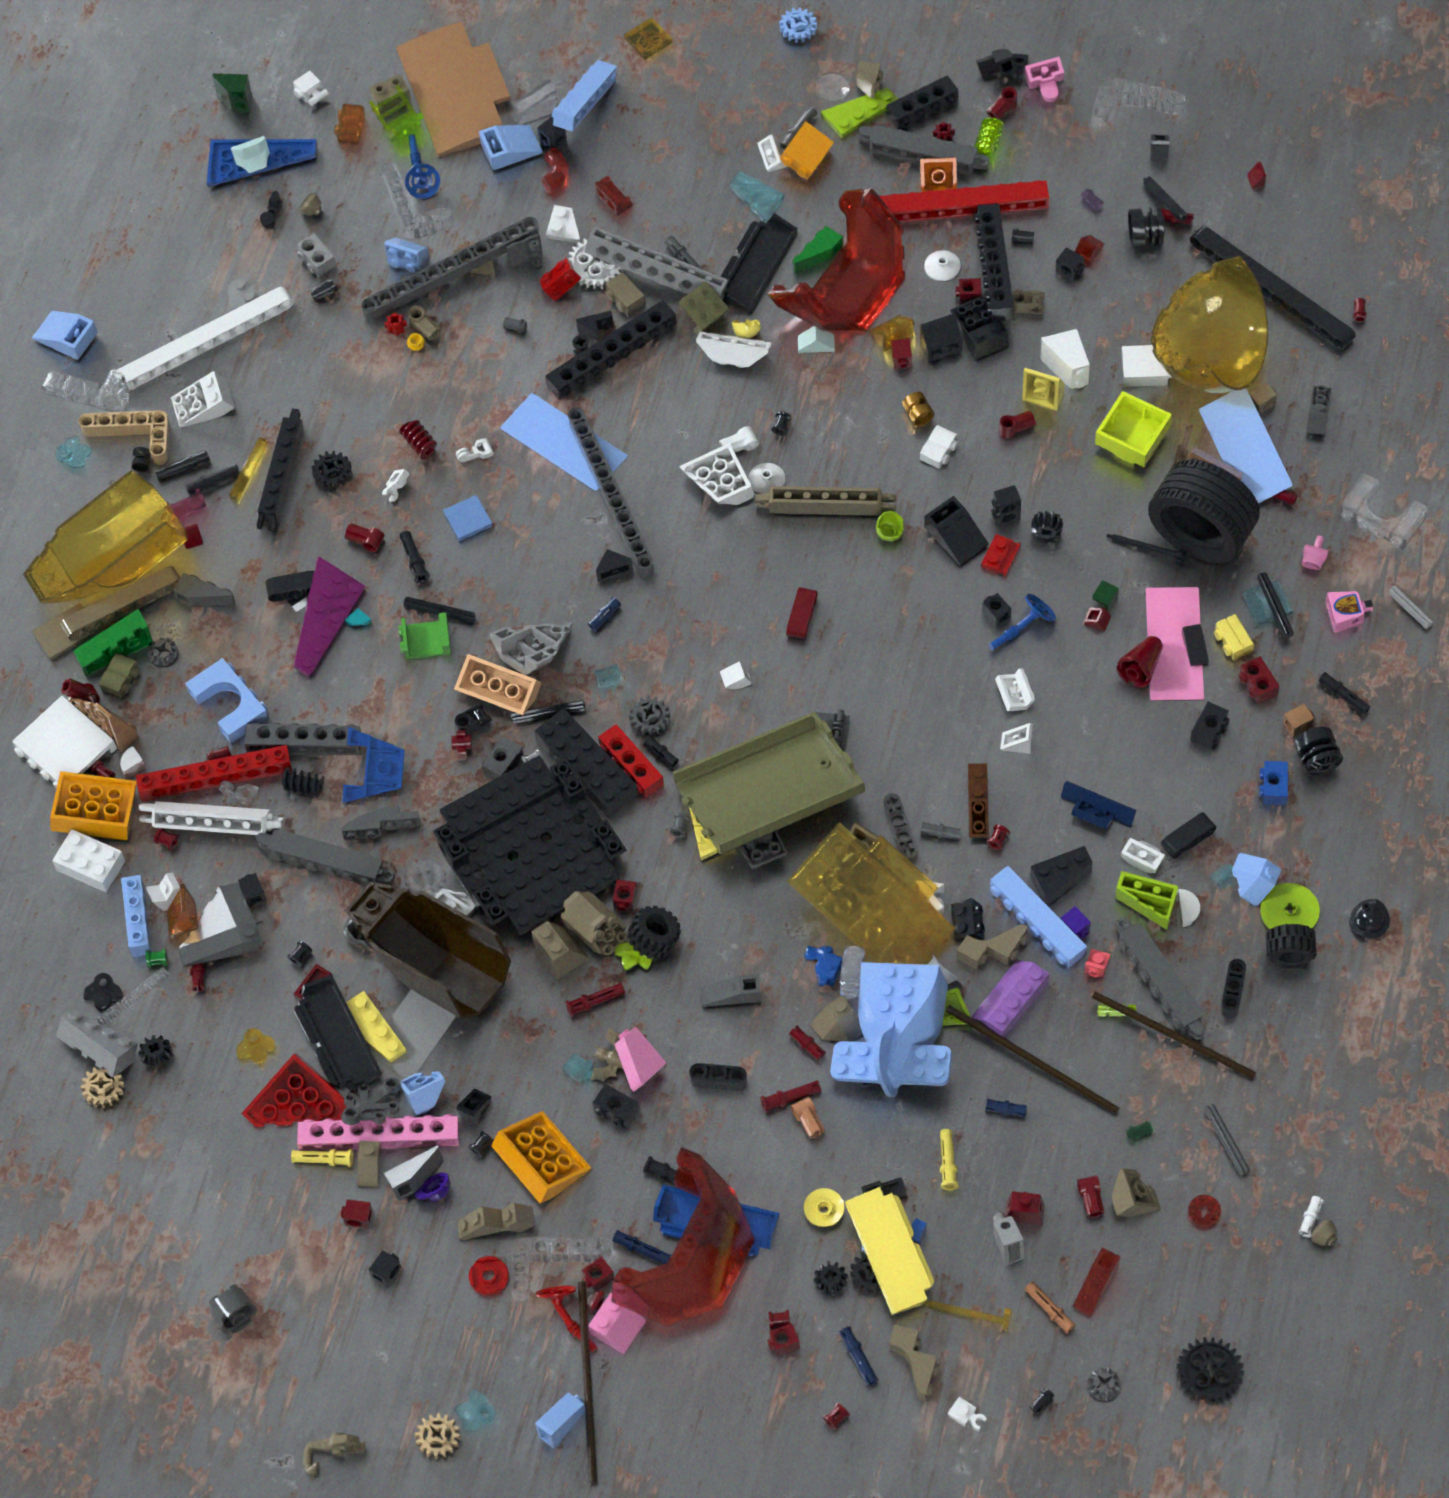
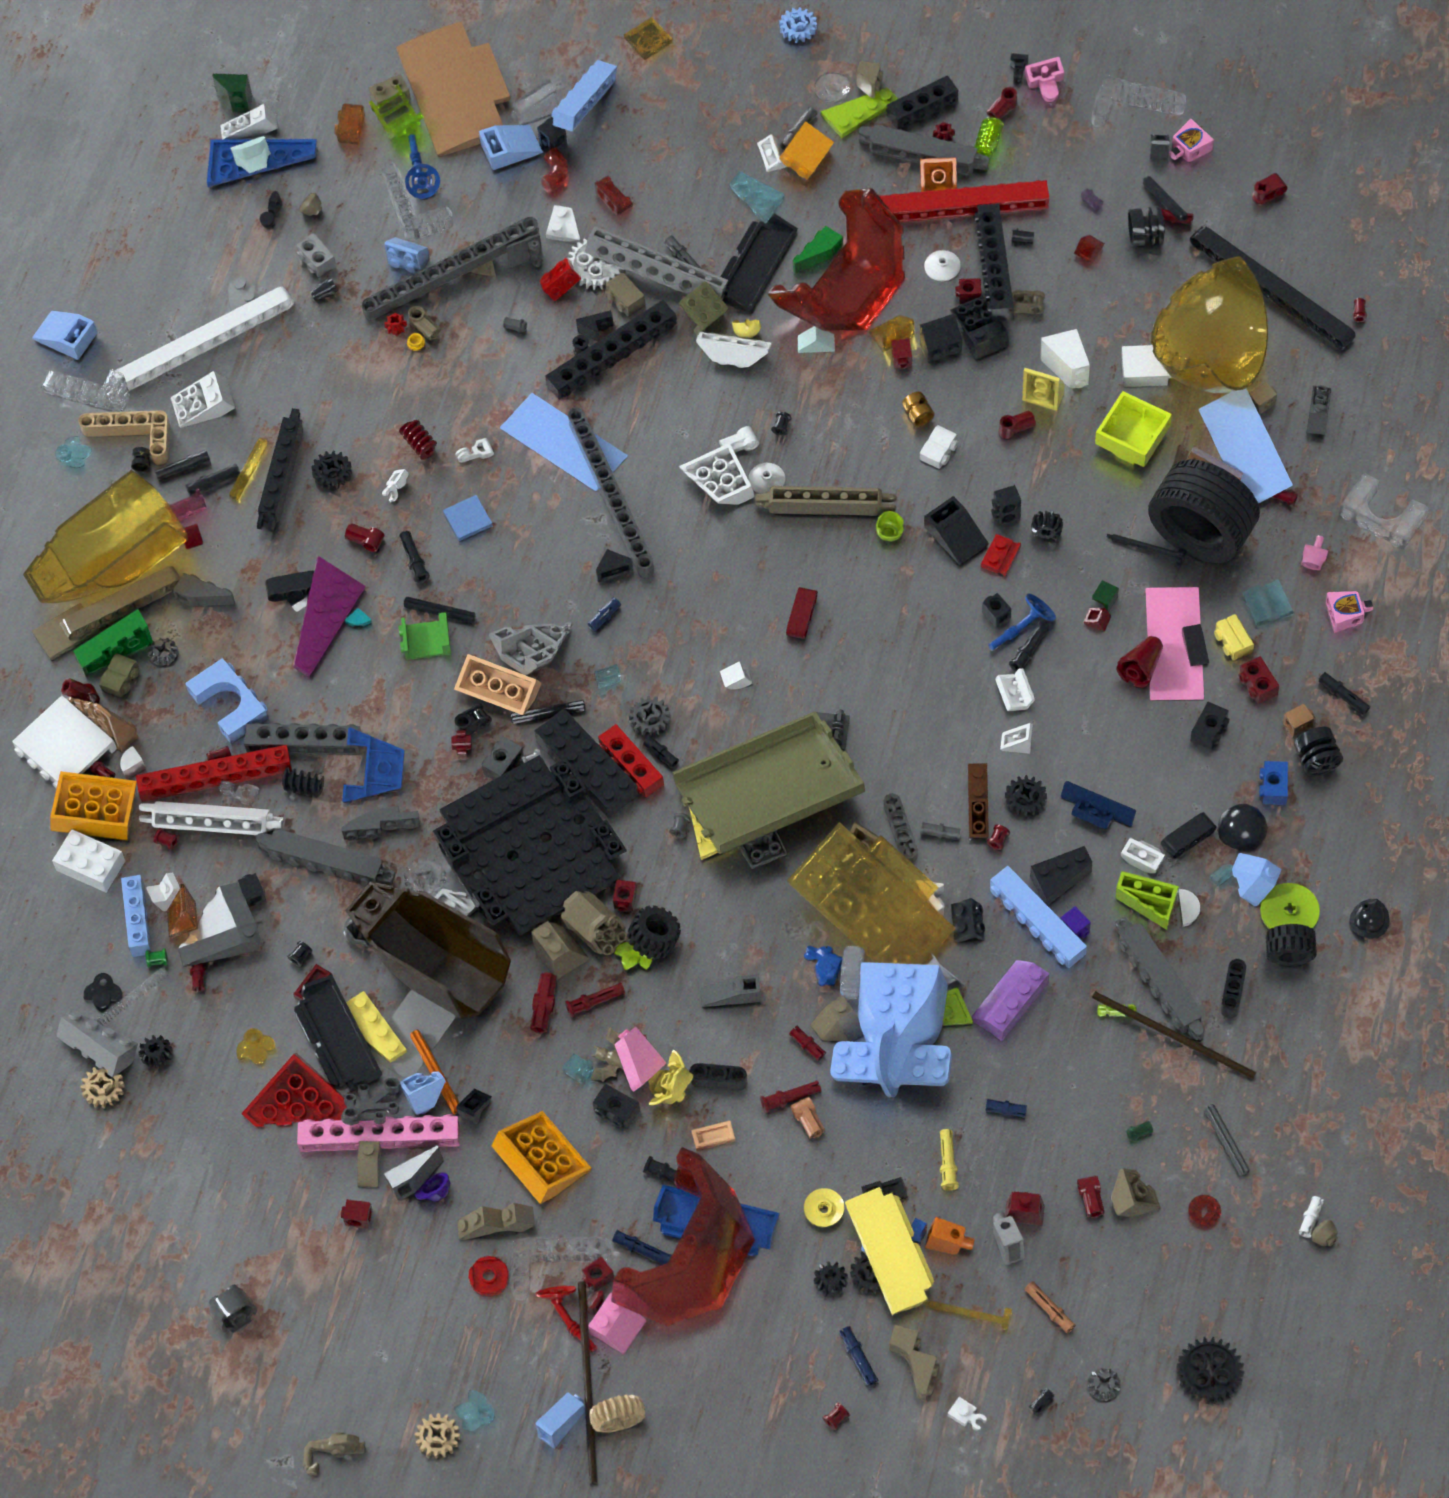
(253, 123): none -> white slope
(309, 88): white brick -> none
(332, 1157): light yellow pin -> none
(385, 1267): black brick -> none
(433, 1066): none -> orange axle
(481, 1144): black bush -> none
(543, 1002): none -> dark red piece
(617, 1413): none -> tan gear
(670, 1084): none -> light yellow brick
(713, 1135): none -> light nougat tile
(779, 1319): dark red bush -> none
(783, 1332): dark red brick -> none
(947, 1237): none -> orange torso
(1000, 61): black brick -> none
(1002, 948): dark tan arch -> none
(1025, 652): none -> black pin
(1030, 789): none -> black gear
(1032, 1059): dark brown piece -> none
(1070, 263): black brick -> none
(1097, 963): coral bracket -> none
(1097, 1281): clear red slope -> none
(1191, 142): none -> bright pink torso
(1242, 827): none -> black cylinder
(1257, 176): dark red slope -> none
(1269, 189): none -> dark red piece
(1275, 605): black axle -> none
(1411, 607): light grey axle -> none

